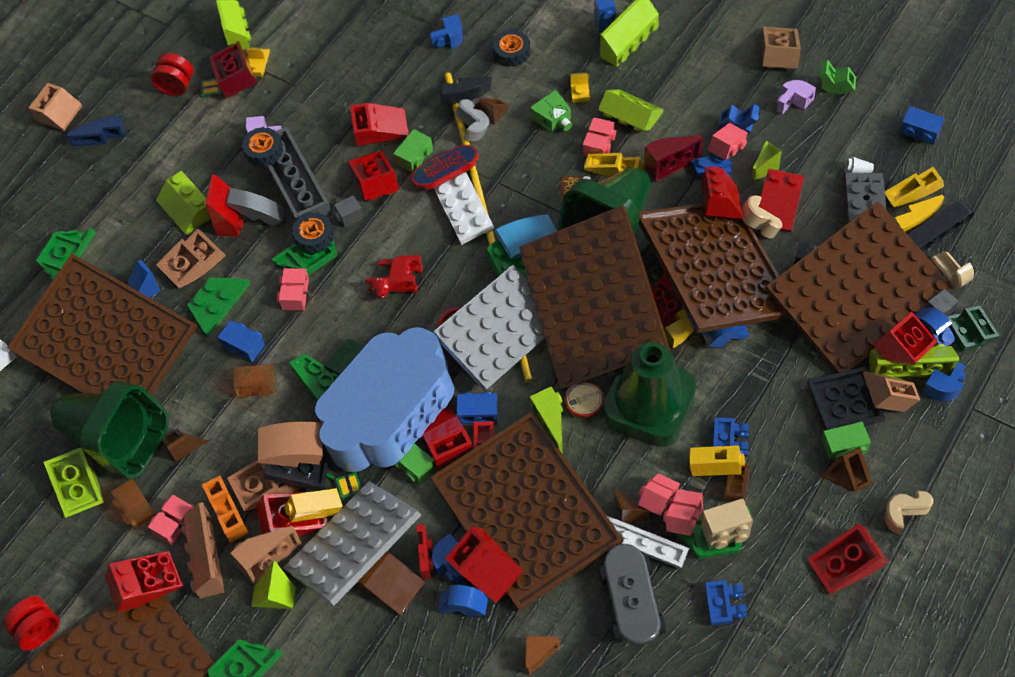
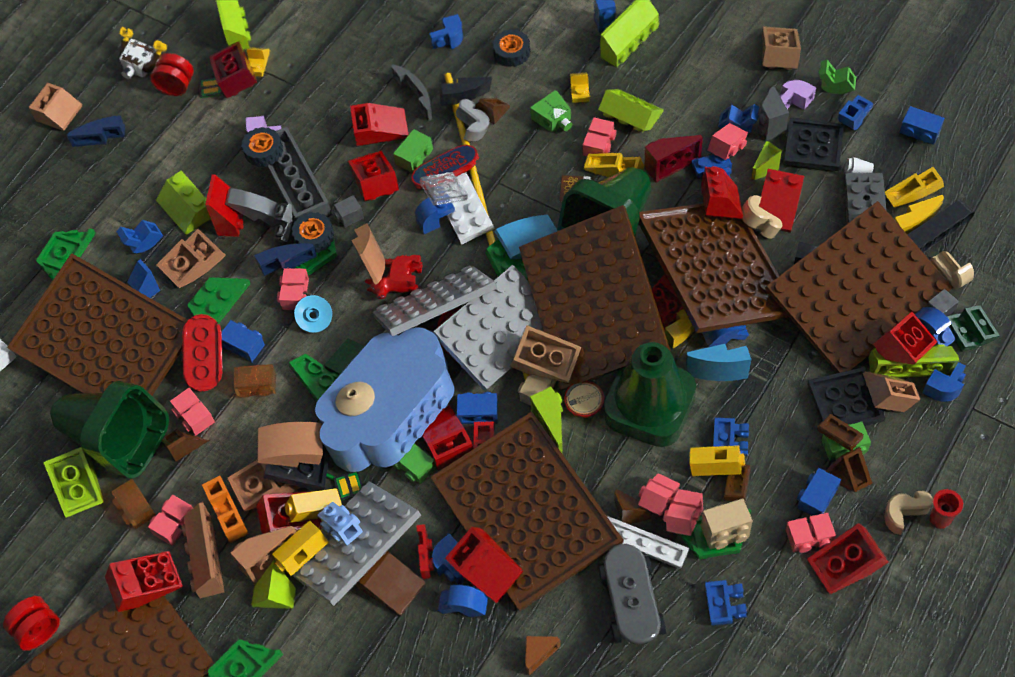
(138, 57): none -> torso
(141, 238): none -> blue brick
(194, 414): none -> coral piece
(202, 352): none -> red tile
(284, 217): none -> dark grey slope
(285, 257): none -> dark blue slope
(299, 548): none -> yellow brick
(319, 307): none -> medium azure dish
(340, 523): none -> light blue brick
(355, 398): none -> tan dish
(369, 252): none -> nougat slope
(405, 78): none -> dark grey slope
(428, 215): none -> blue brick
(433, 300): none -> light grey plate
(443, 188): none -> clear plate
(532, 386): none -> tan slope
(545, 355): none -> medium nougat slope
(718, 363): none -> dark azure slope
(773, 116): none -> dark grey slope
(806, 535): none -> coral piece
(814, 144): none -> black plate
(819, 492): none -> blue brick
(840, 432): none -> reddish brown plate
(854, 112): none -> blue brick
(945, 508): none -> red plant

